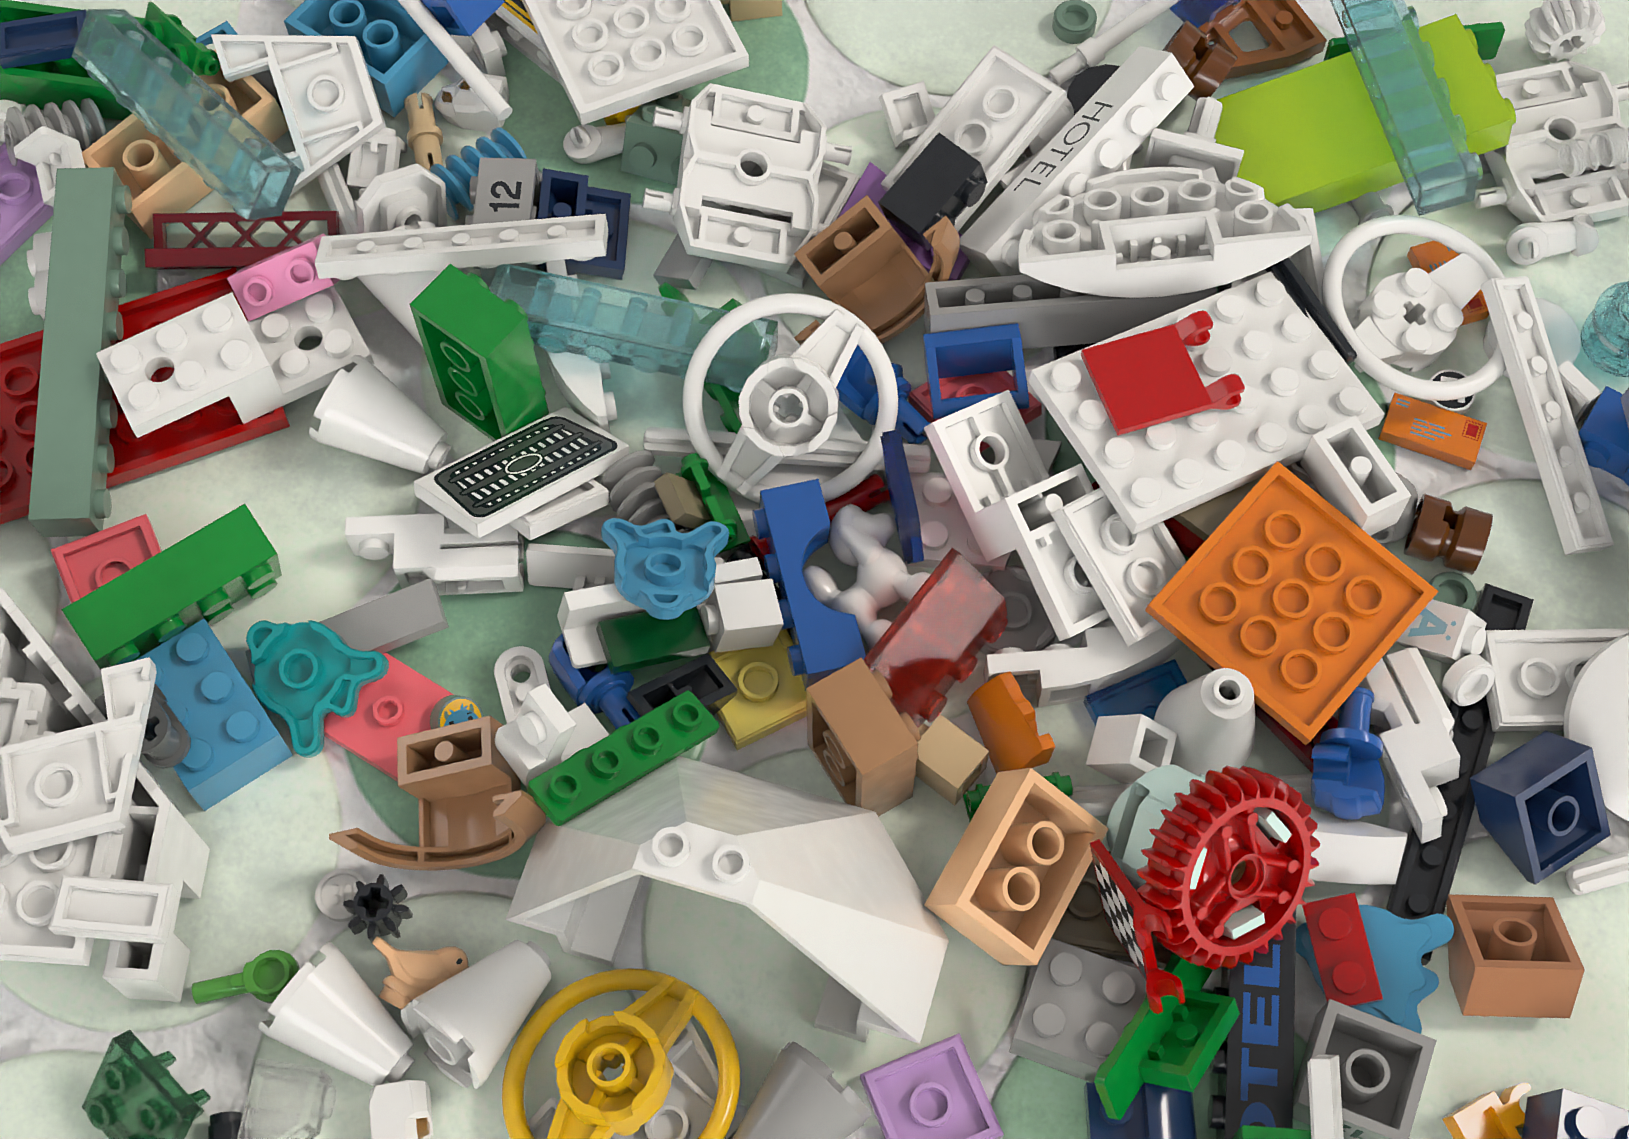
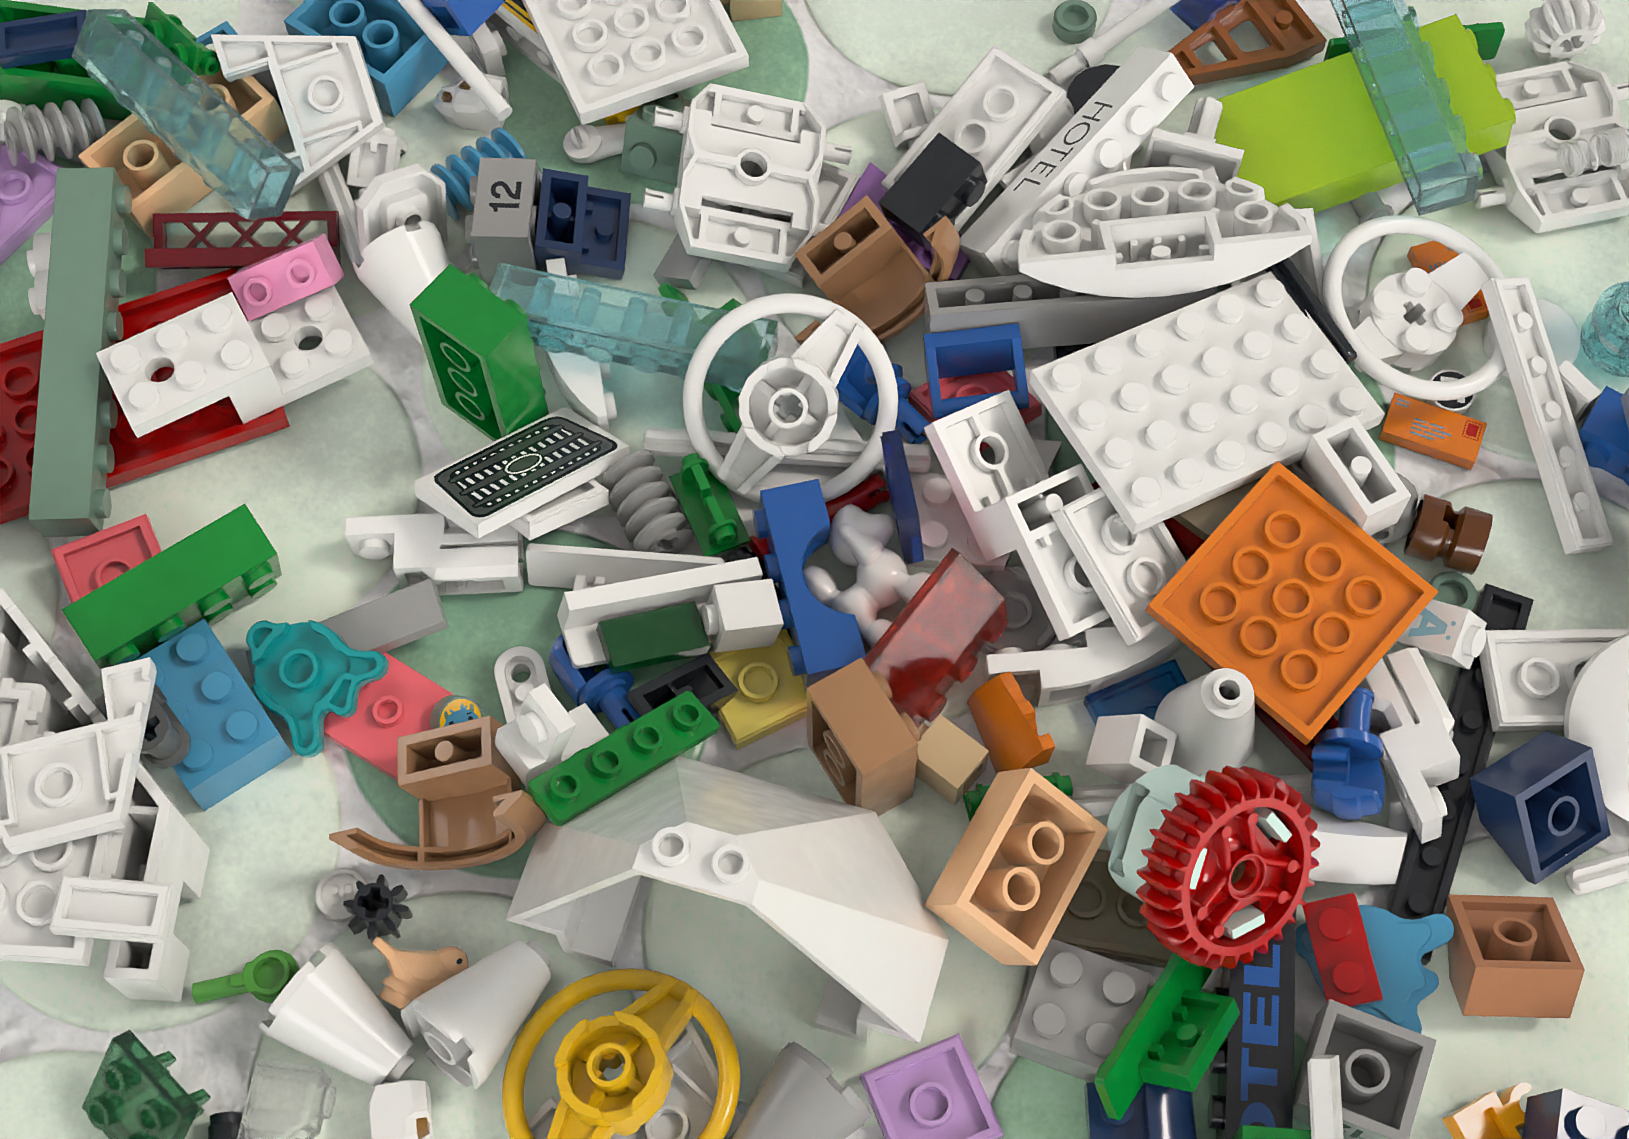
(49, 151): white bracket -> none
(379, 421): white cone -> none
(423, 135): tan pin -> none
(462, 246): white plate -> none
(664, 567): dark azure tile -> none
(681, 501): dark tan tile -> none
(1132, 924): red flag -> none
(1153, 377): red flag -> none
(1202, 63): reddish brown wheel -> none
(1468, 680): white tile -> none
(1539, 240): white piece -> none

